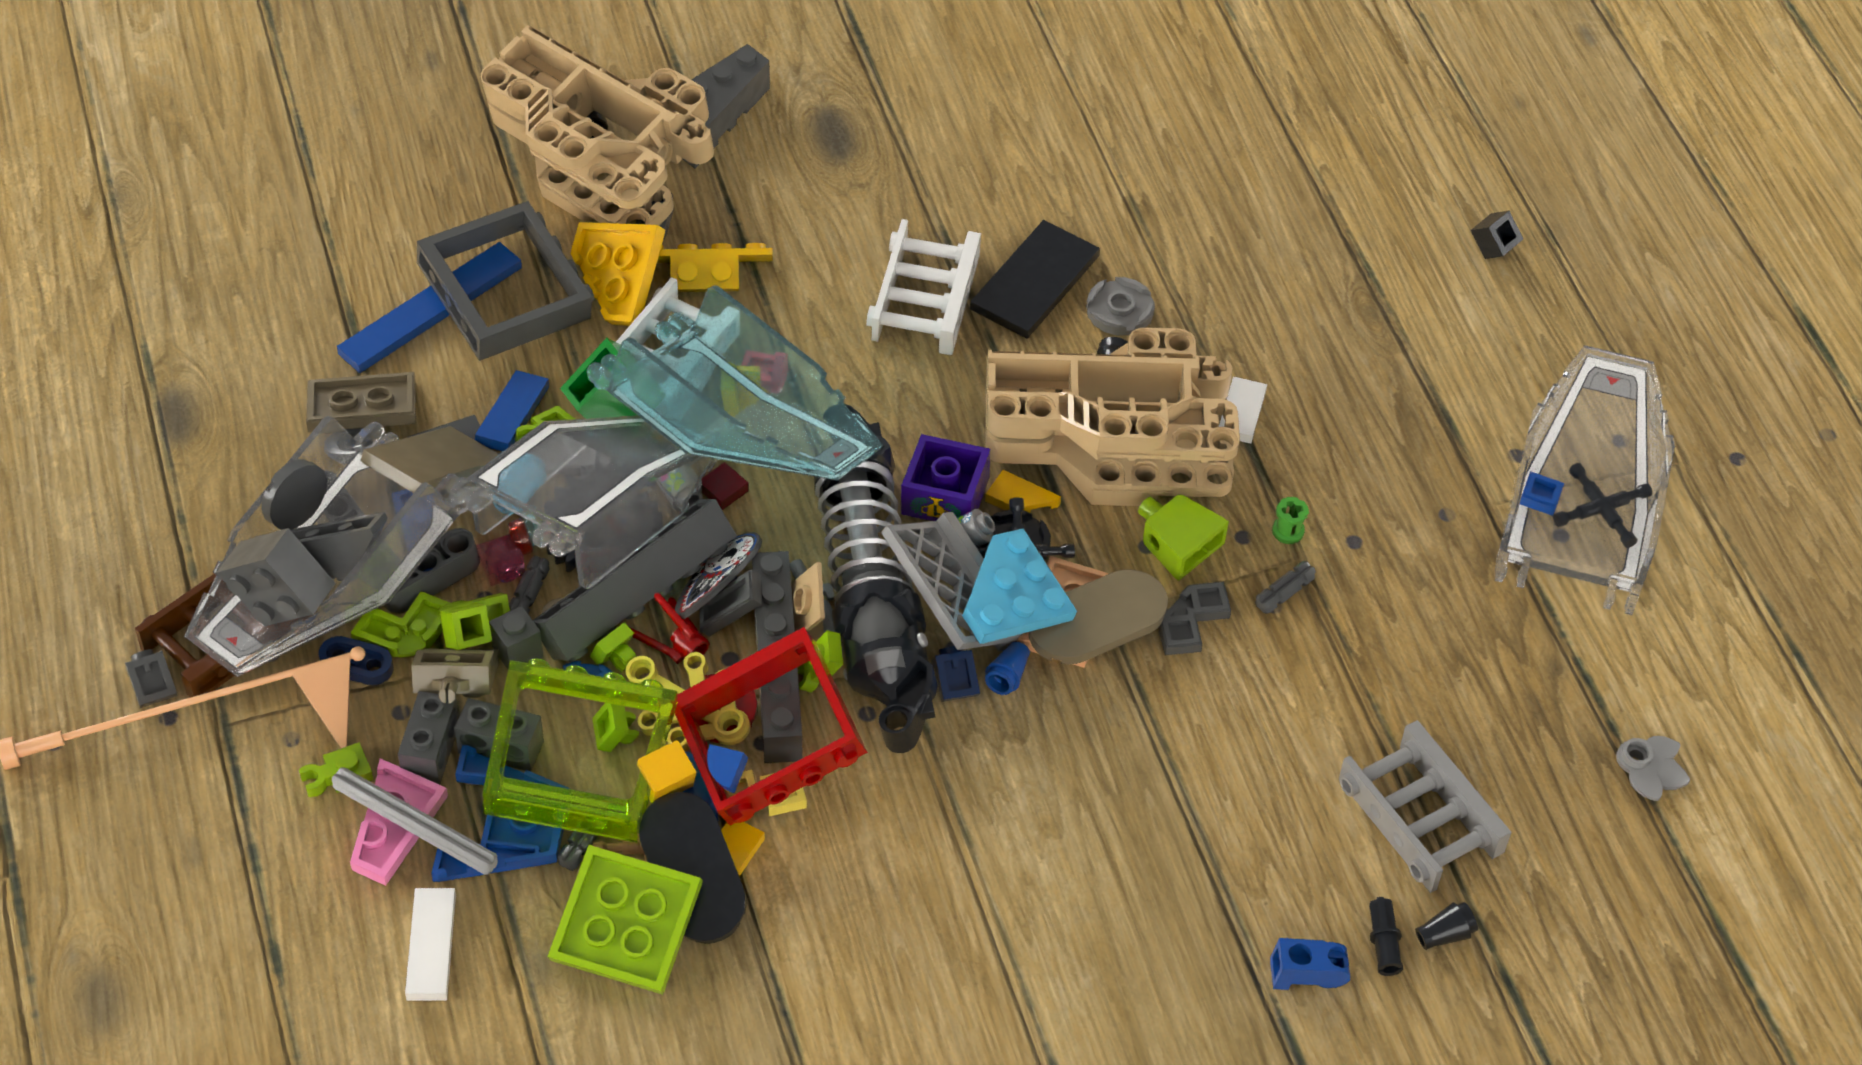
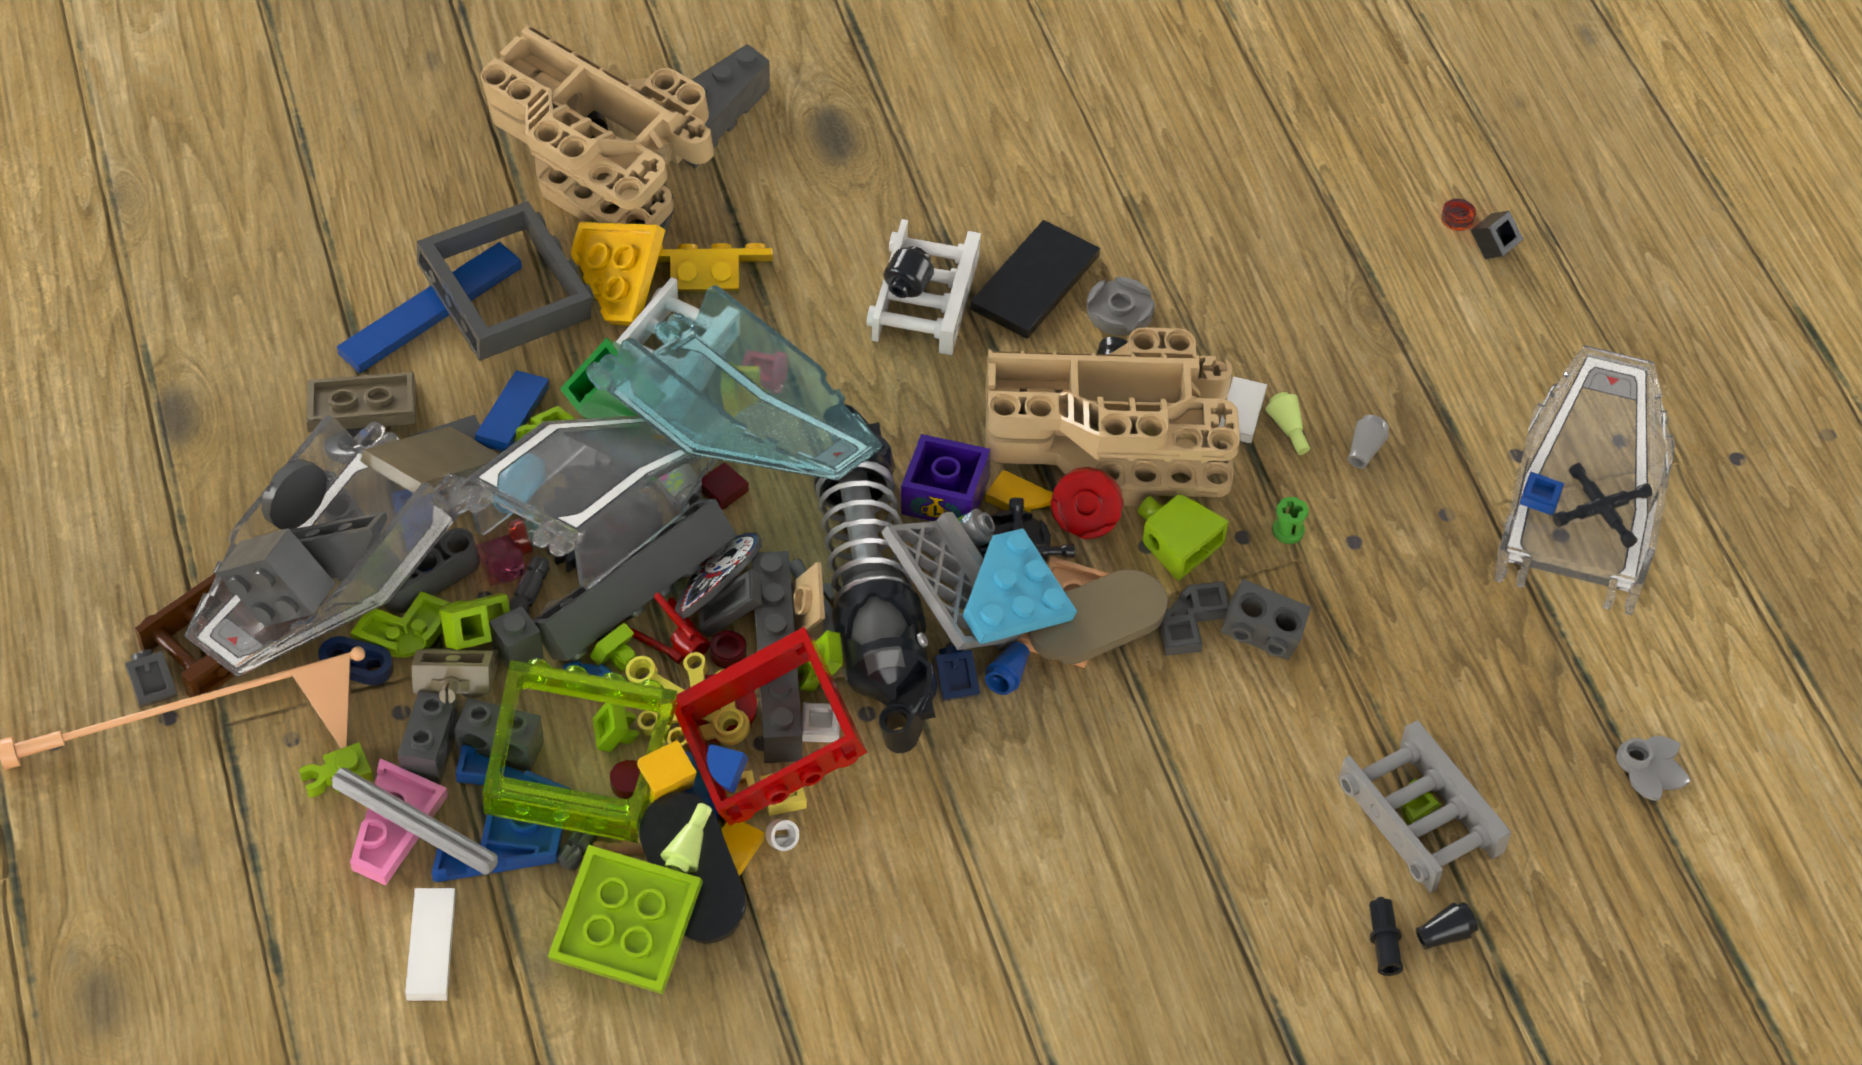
(624, 778): none -> dark red tile
(685, 848): none -> yellowish green cone
(727, 648): none -> dark red tile
(782, 842): none -> white hinge
(819, 723): none -> white tile
(908, 272): none -> black head
(1087, 502): none -> red tile
(1265, 619): none -> dark grey brick
(1285, 587): dark grey axle -> none
(1286, 413): none -> yellowish green cone
(1309, 963): blue leg -> none
(1367, 440): none -> light grey cone
(1419, 807): none -> lime tile
(1458, 214): none -> clear red tile

